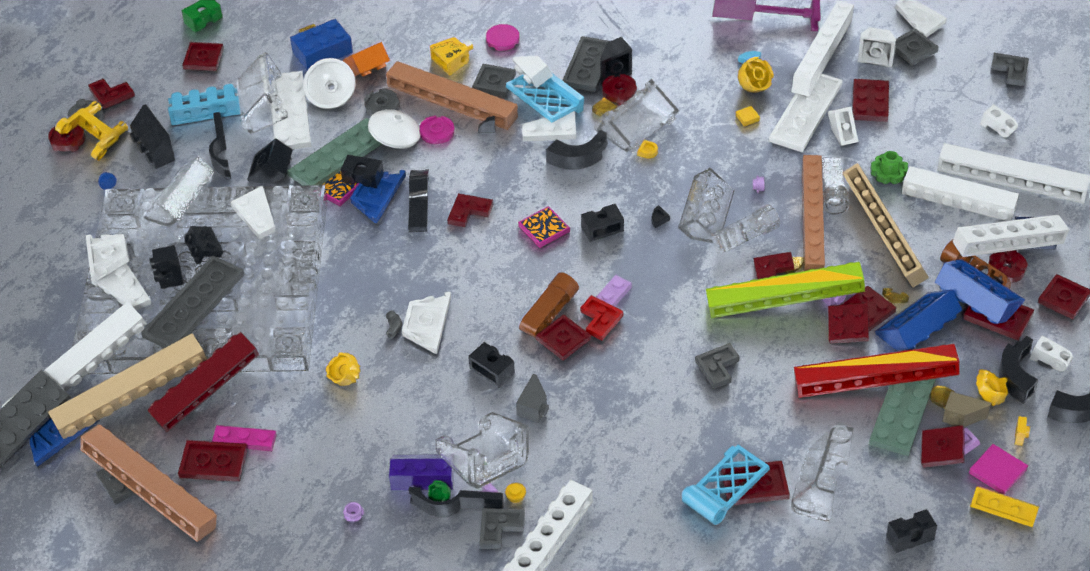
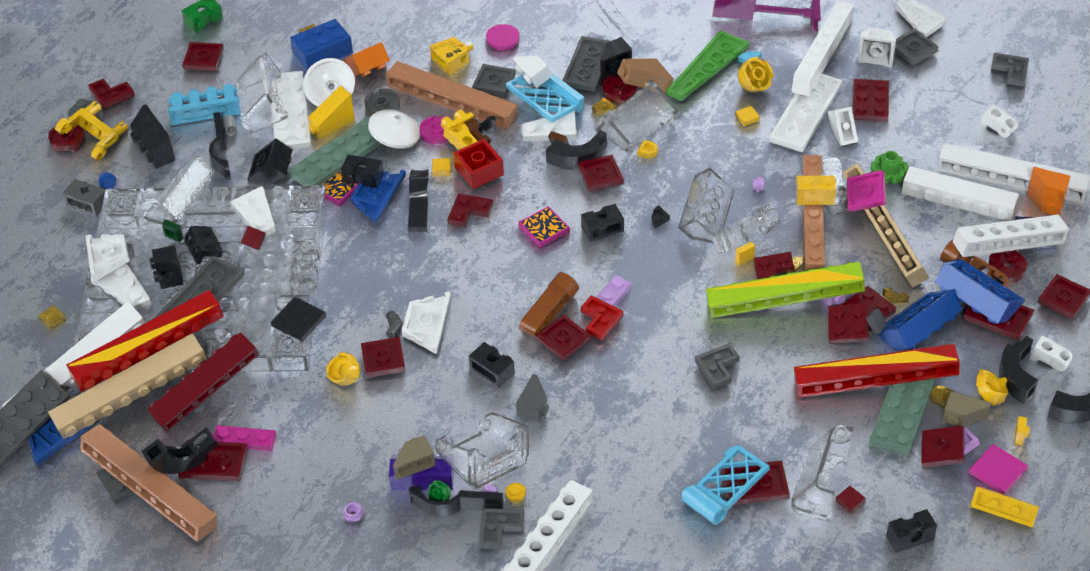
(52, 317): none -> clear yellow plate
(84, 197): none -> dark grey brick
(144, 341): none -> red brick
(172, 230): none -> dark green tile
(181, 457): none -> black arch
(229, 125): none -> light grey hinge
(253, 238): none -> dark red tile
(298, 319): none -> black tile
(332, 113): none -> yellow slope
(383, 357): none -> dark red plate
(414, 457): none -> dark tan slope
(441, 167): none -> yellow tile
(462, 130): none -> yellow hips
(478, 163): none -> red brick
(553, 136): none -> reddish brown tile
(600, 173): none -> dark red plate
(640, 71): none -> medium nougat slope
(708, 62): none -> bright green wing
(744, 253): none -> yellow tile
(815, 189): none -> yellow slope
(850, 499): none -> dark red tile
(866, 191): none -> dark pink tile
(876, 321): none -> dark grey tile
(1048, 190): none -> orange slope

